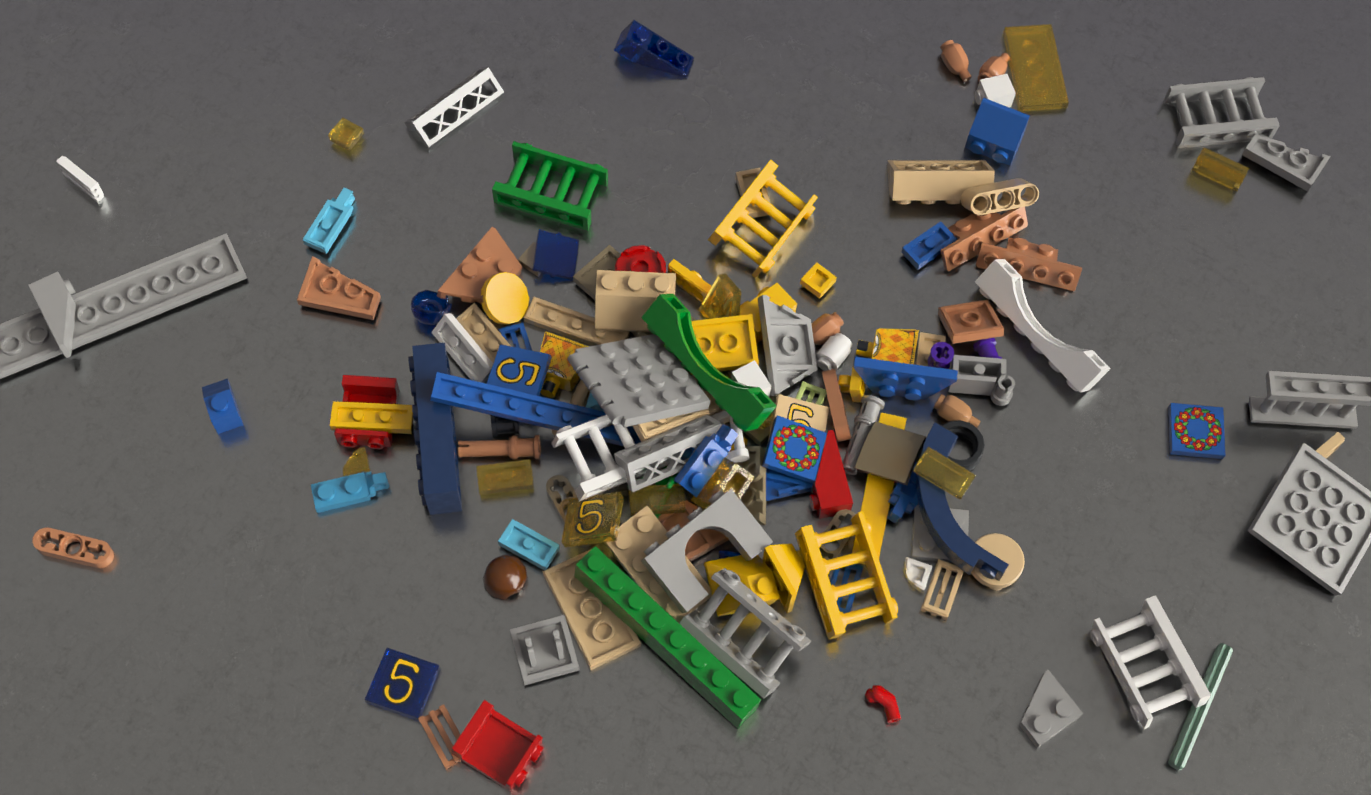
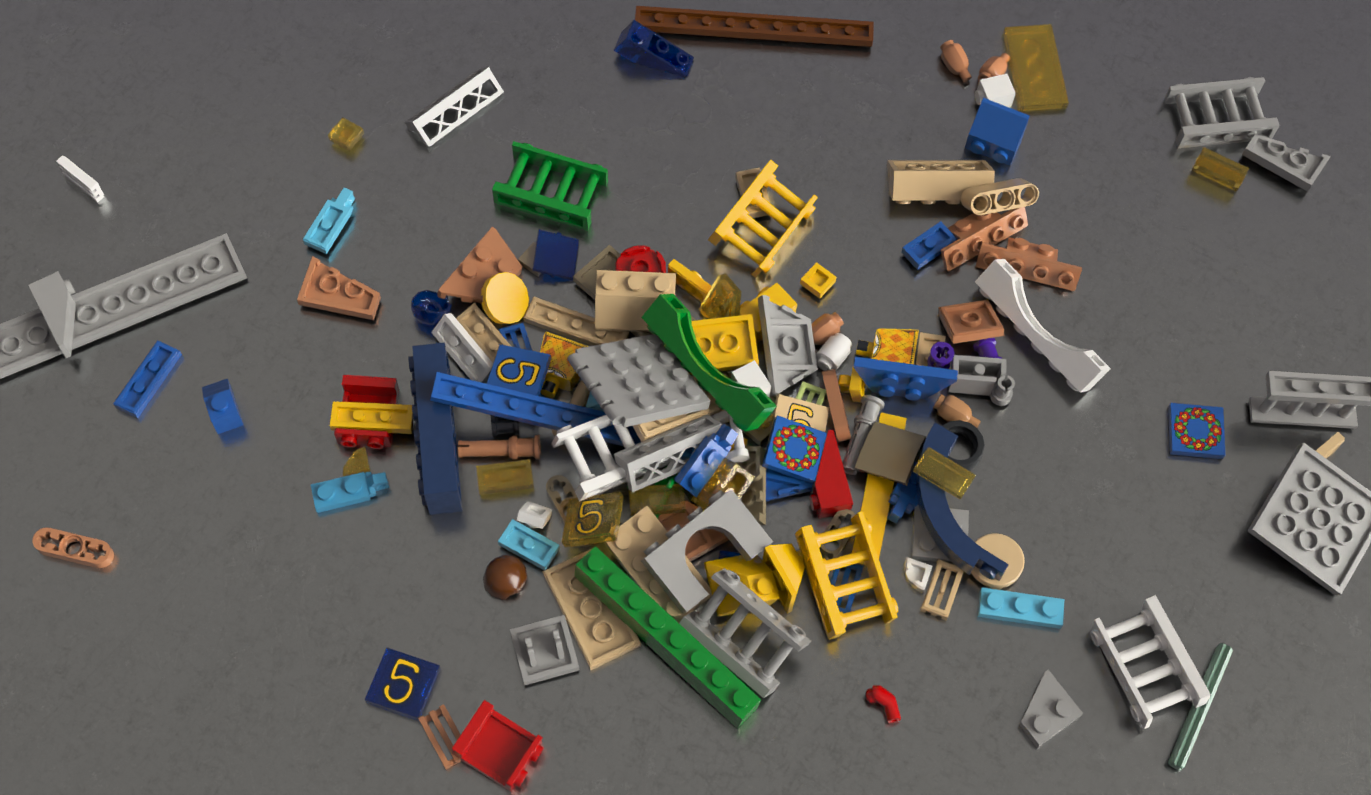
(147, 379): none -> blue tile
(534, 515): none -> white plate
(756, 26): none -> reddish brown plate
(1021, 608): none -> medium azure plate

